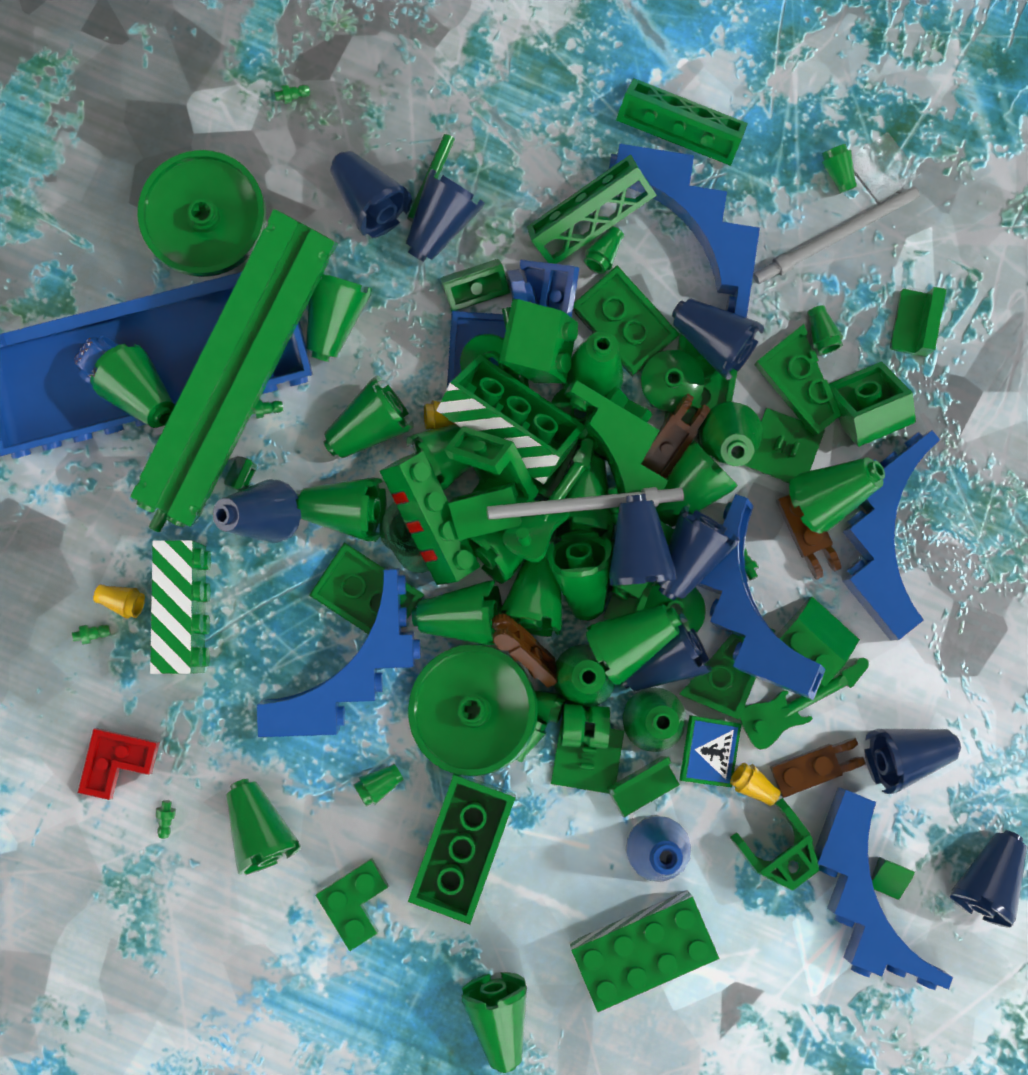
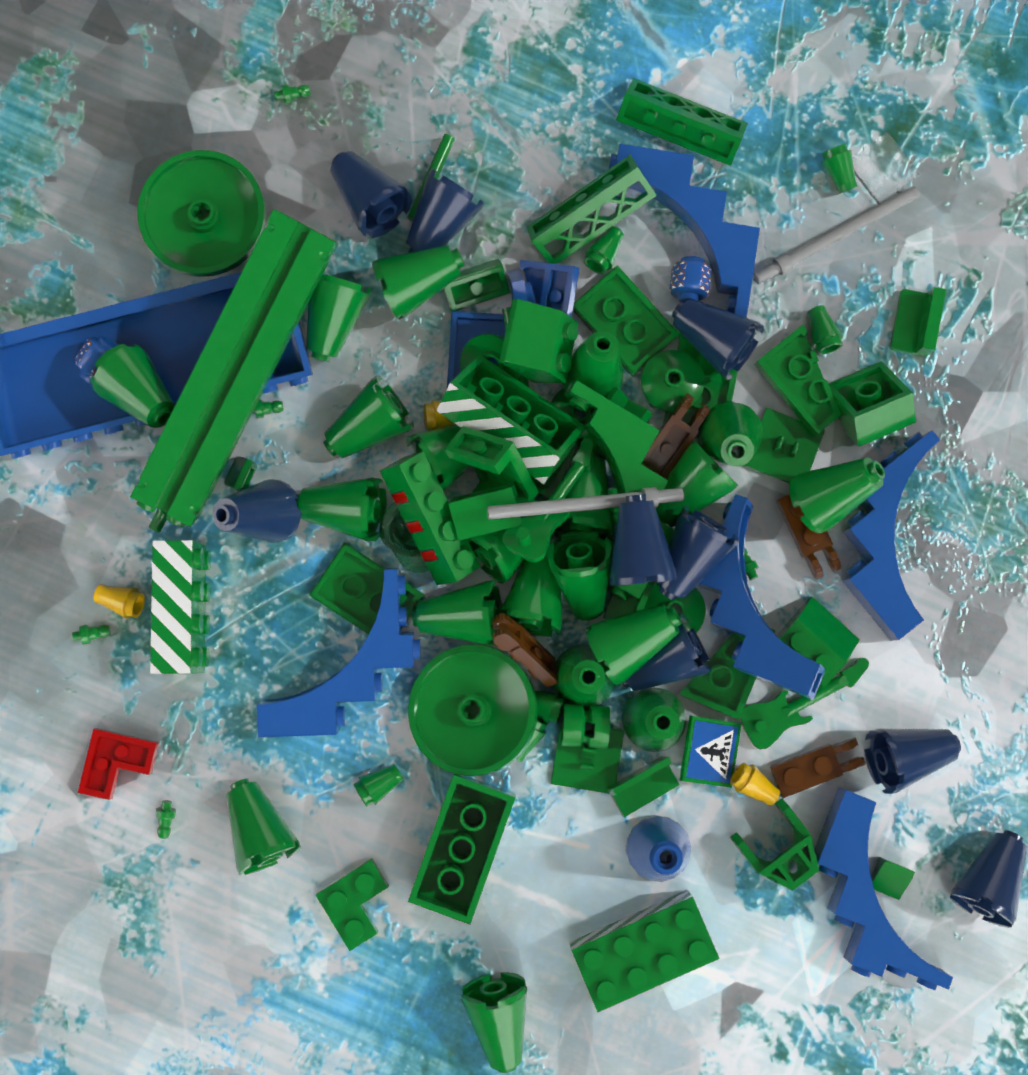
(416, 276): none -> green cone
(690, 279): none -> blue head

